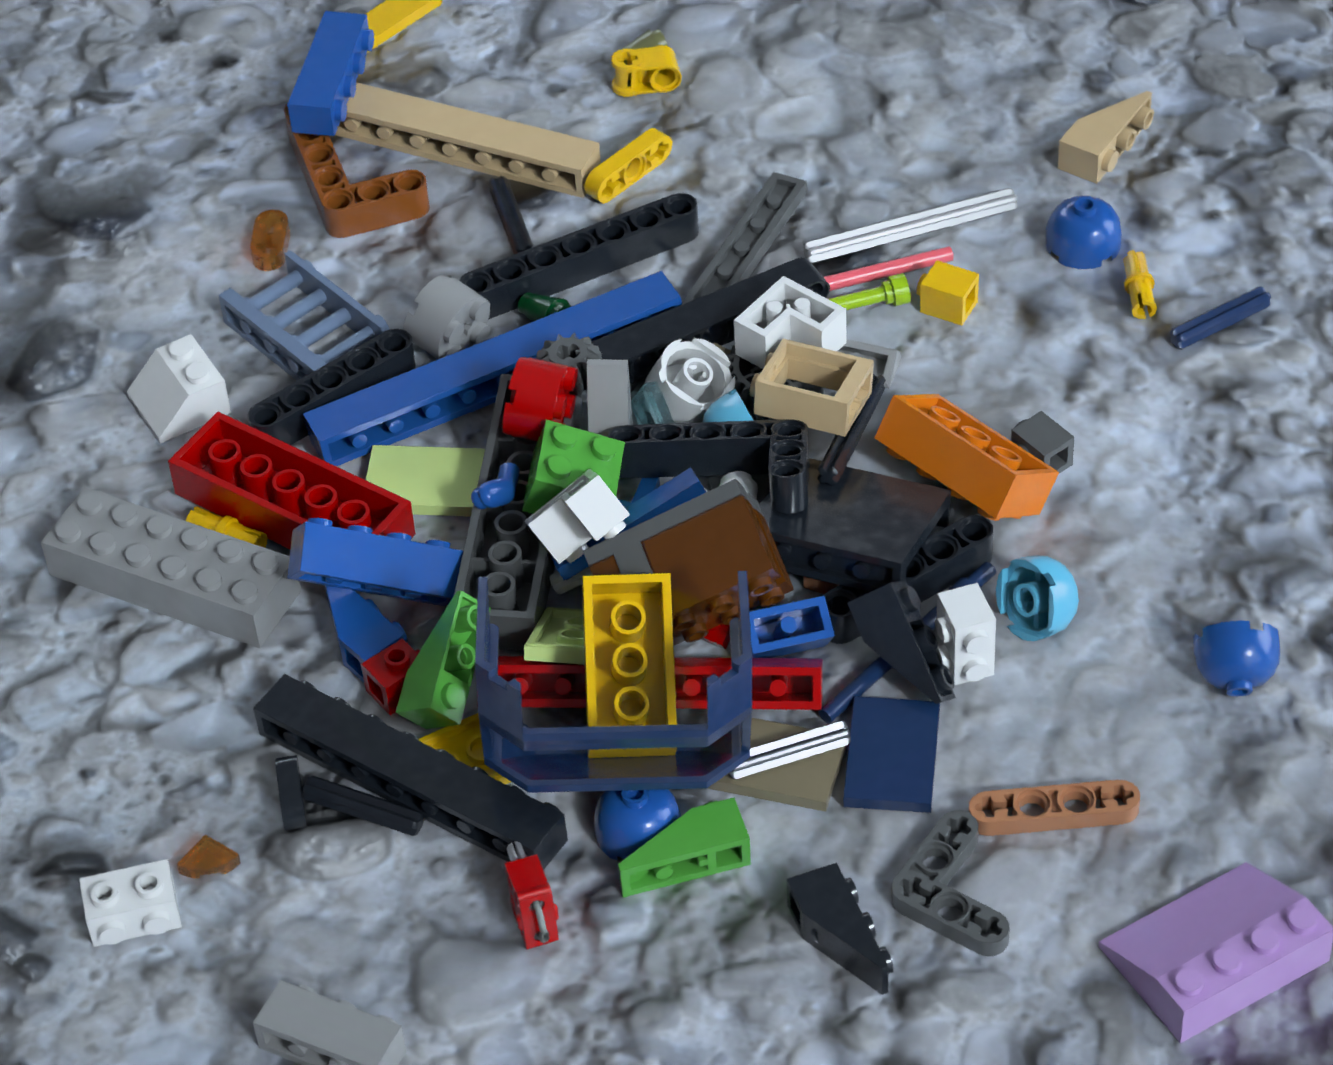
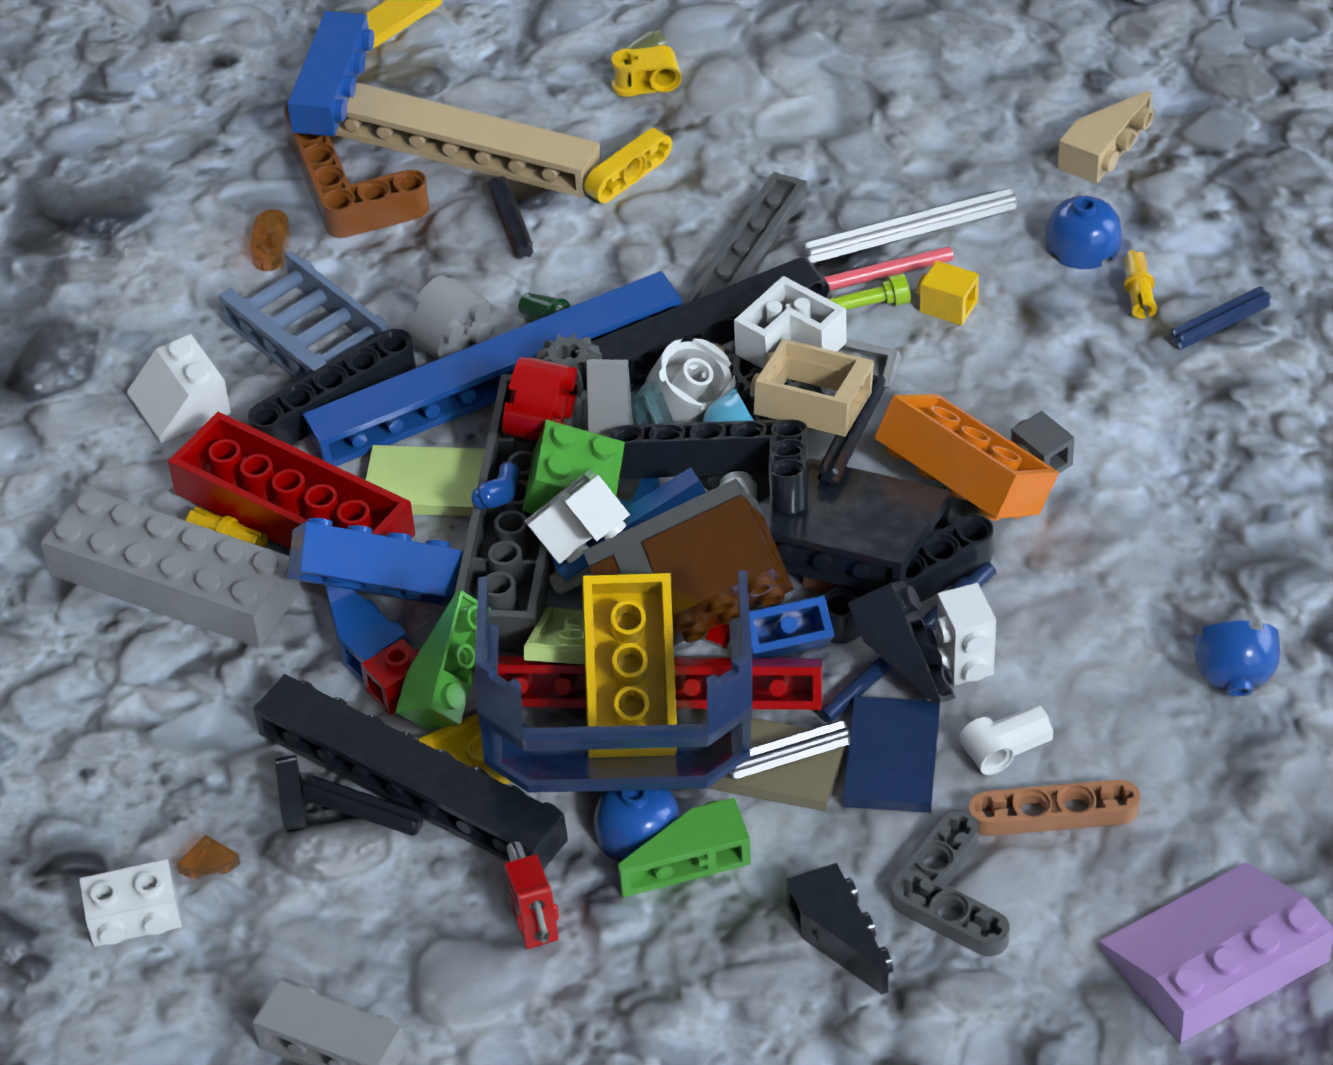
(587, 253): black beam -> none
(996, 743): none -> white piece
(1037, 596): medium azure cylinder -> none

